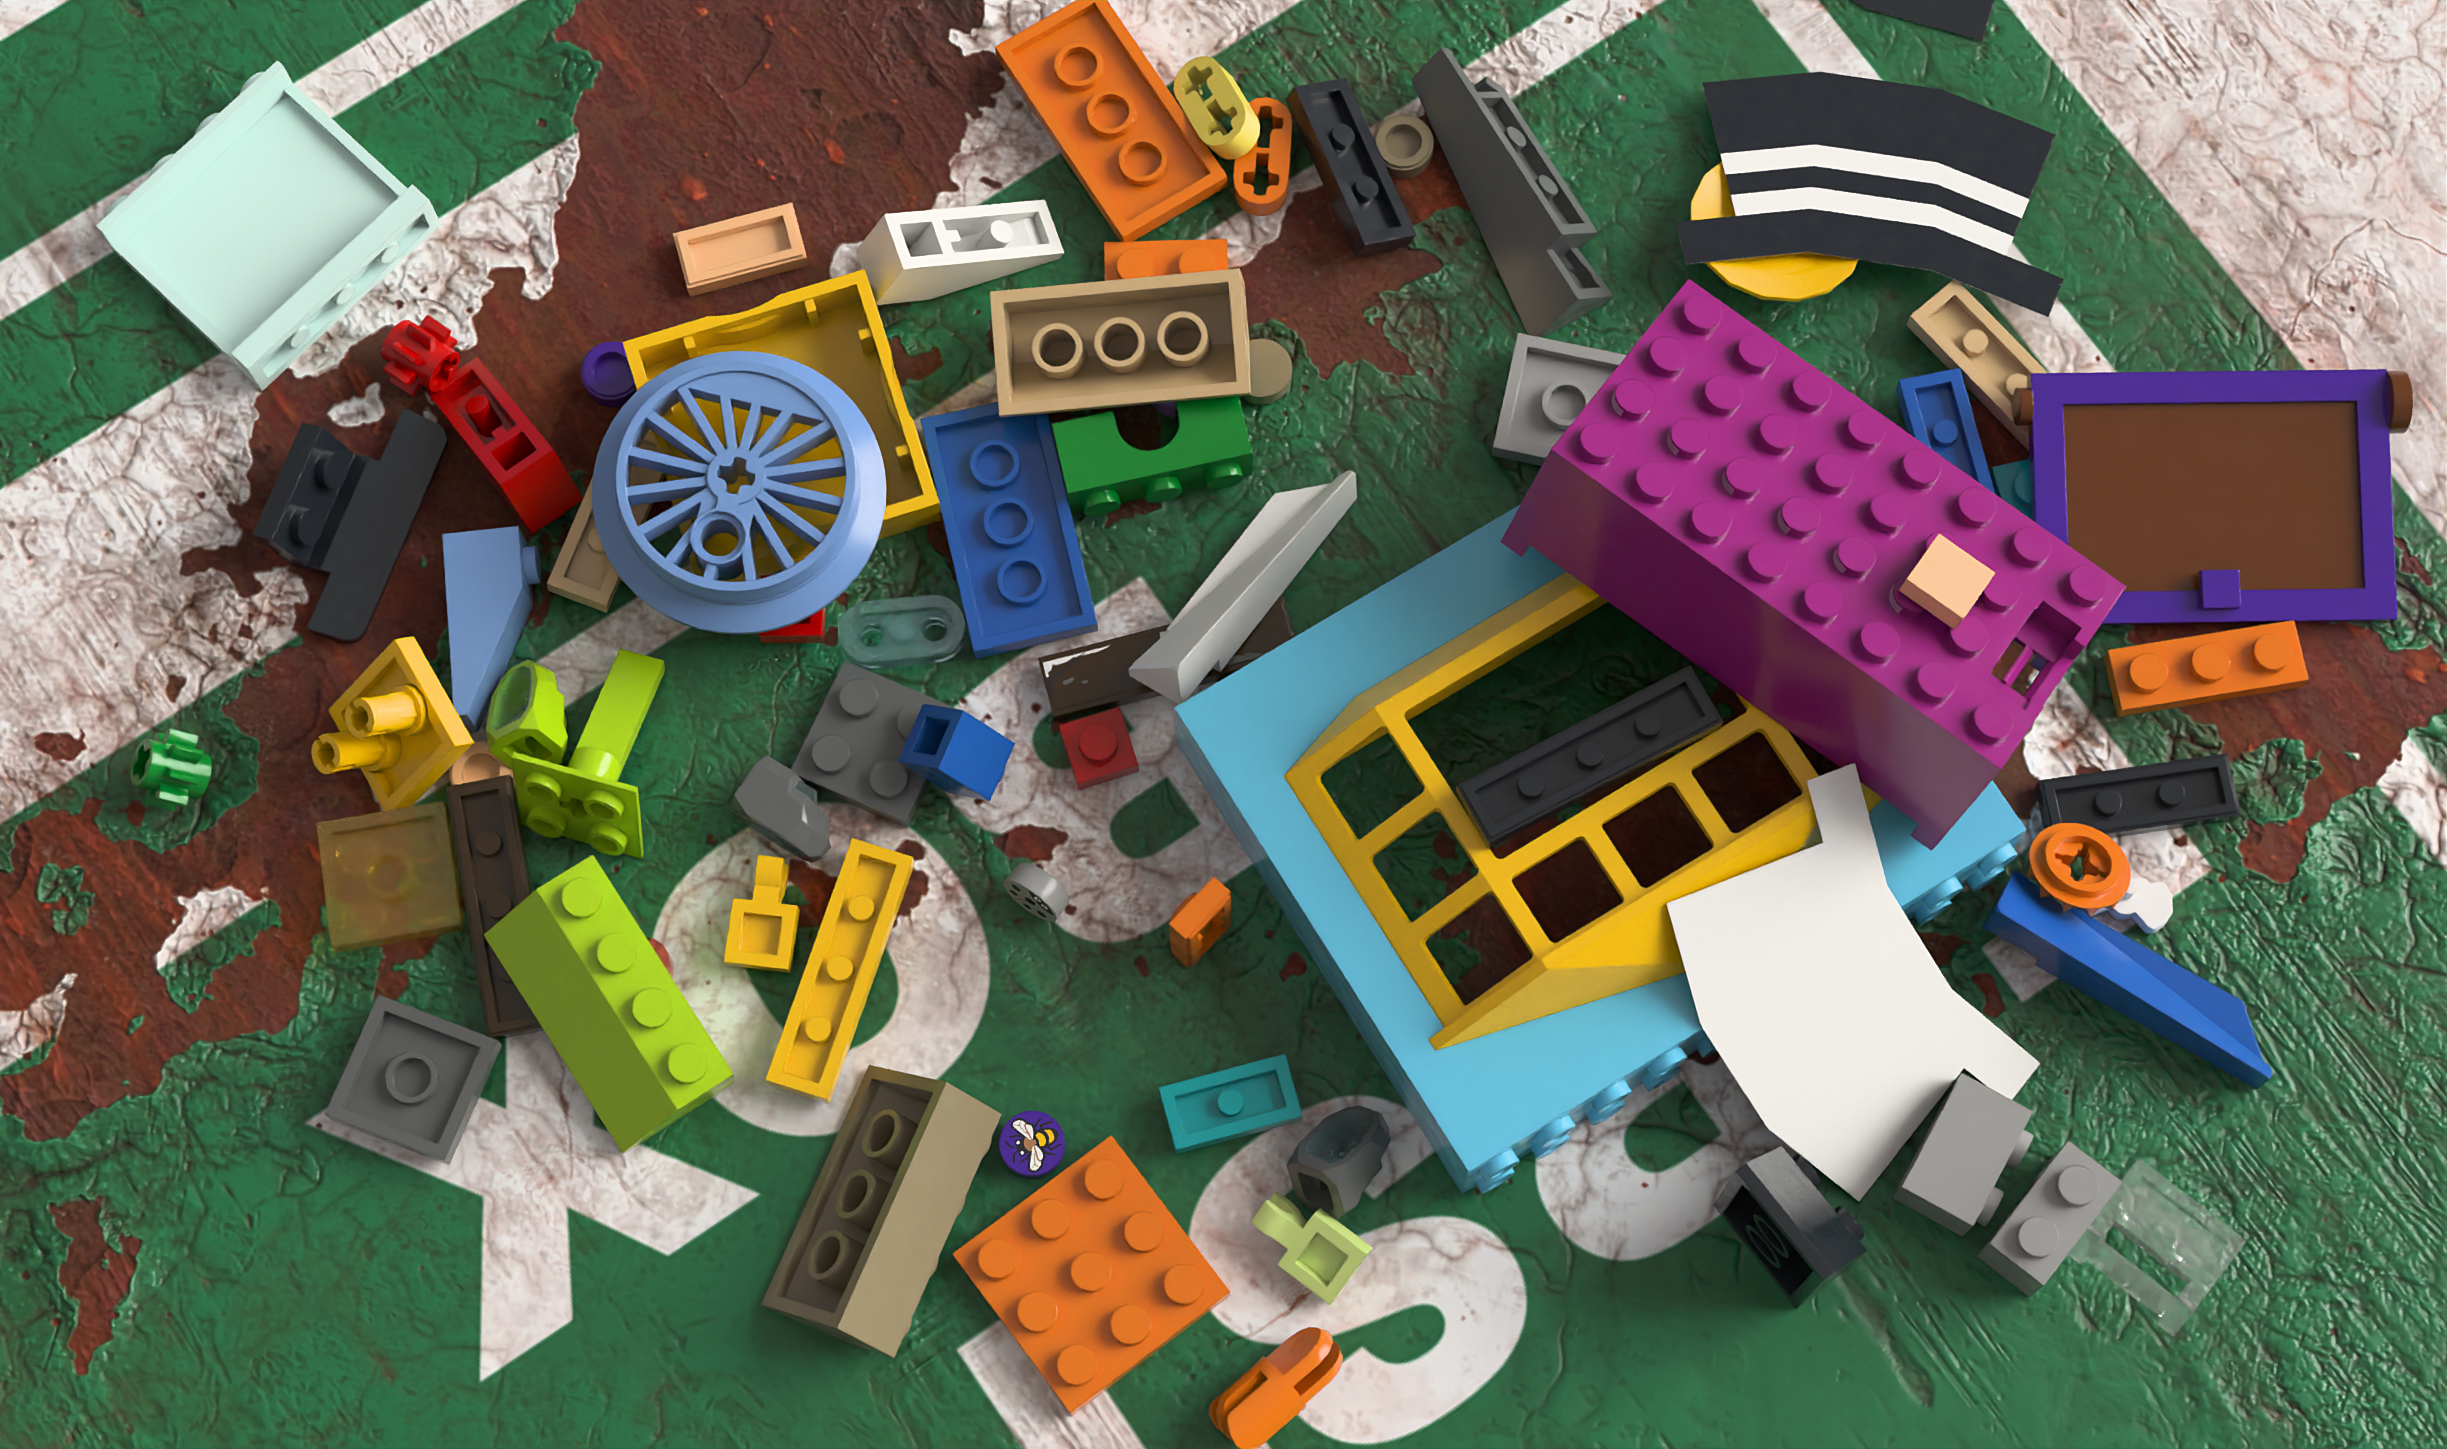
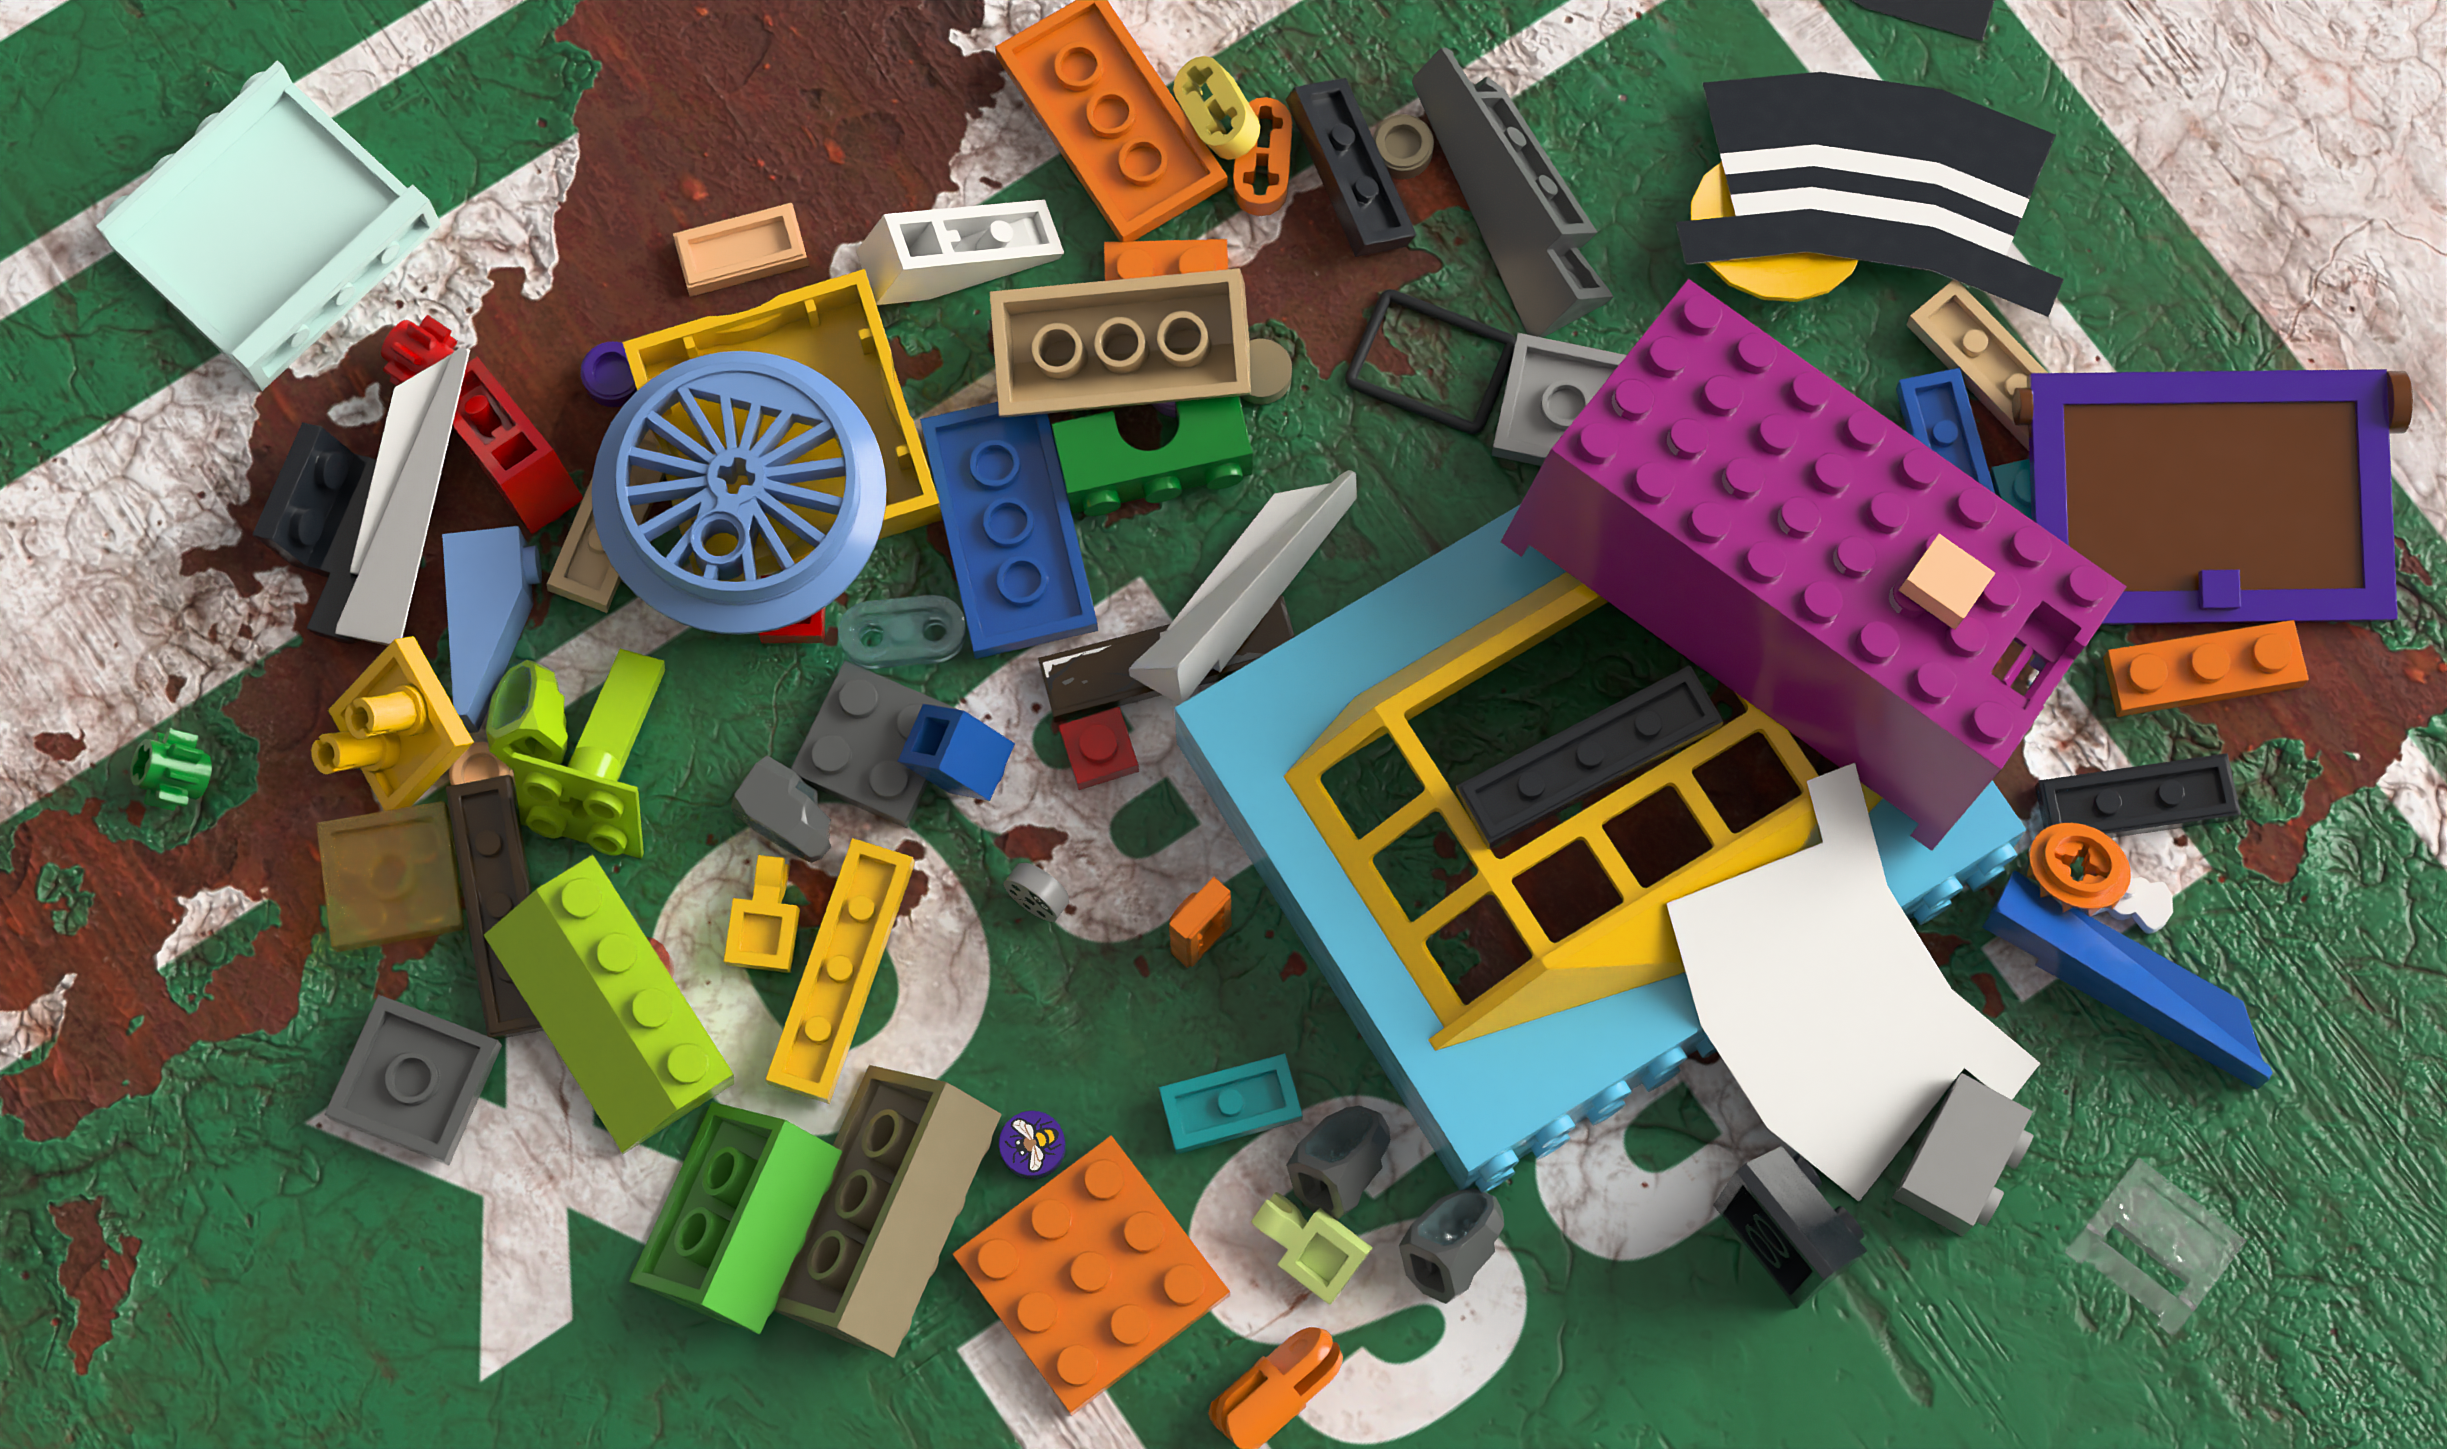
(401, 501): none -> white wedge
(736, 1216): none -> bright green slope
(1414, 406): none -> black piece
(1451, 1243): none -> dark grey rock
(2049, 1219): light grey brick -> none

